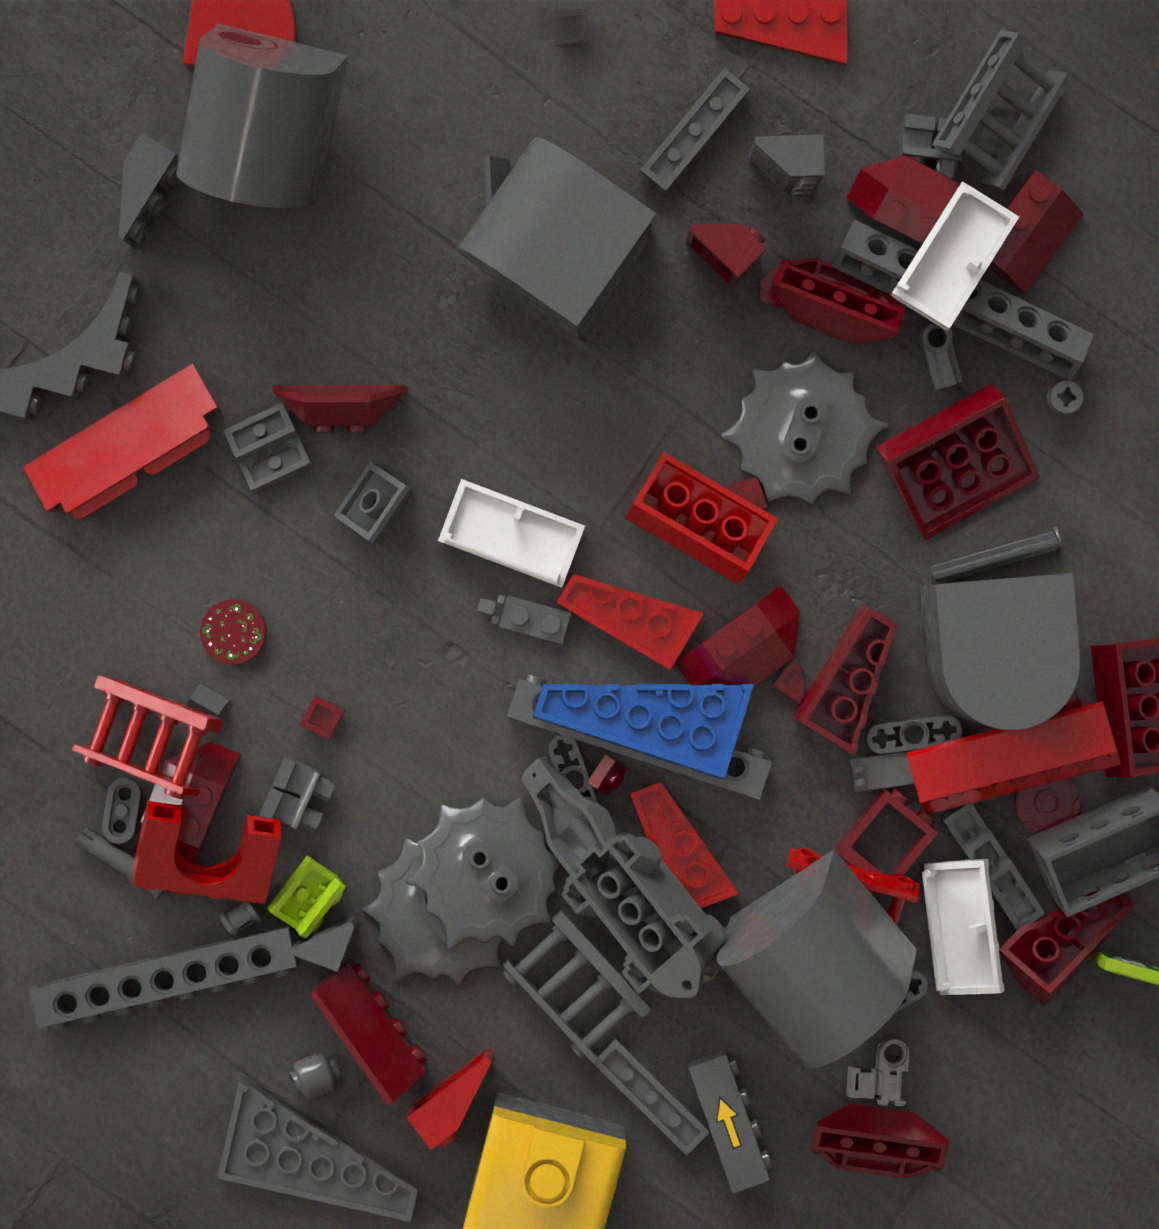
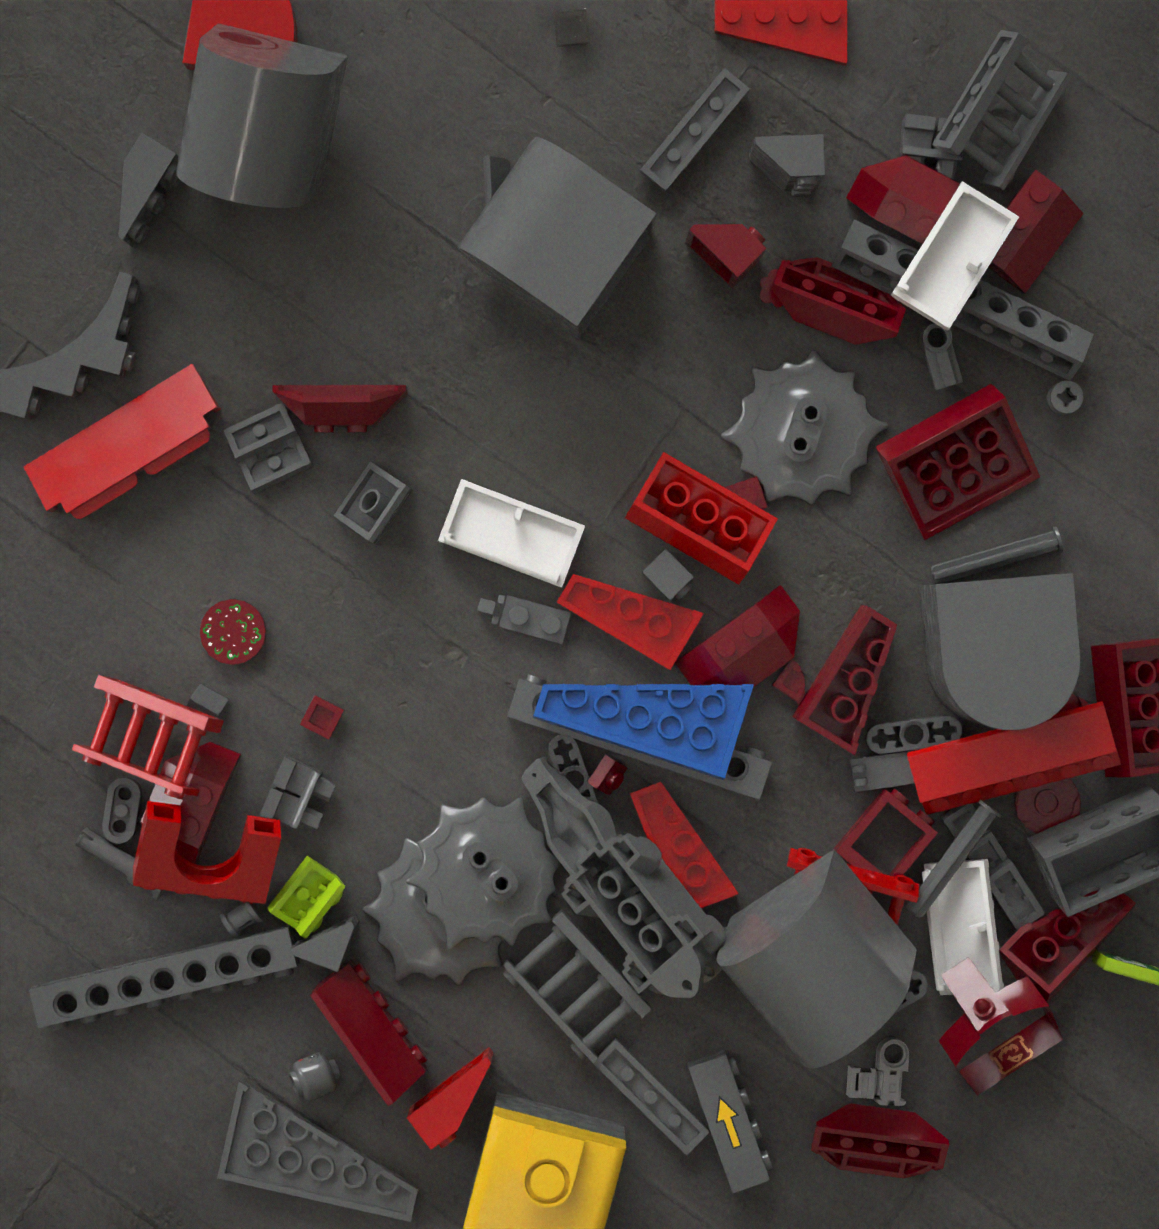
(668, 575): none -> dark grey brick
(953, 858): none -> dark grey axle
(985, 1008): none -> dark red piece

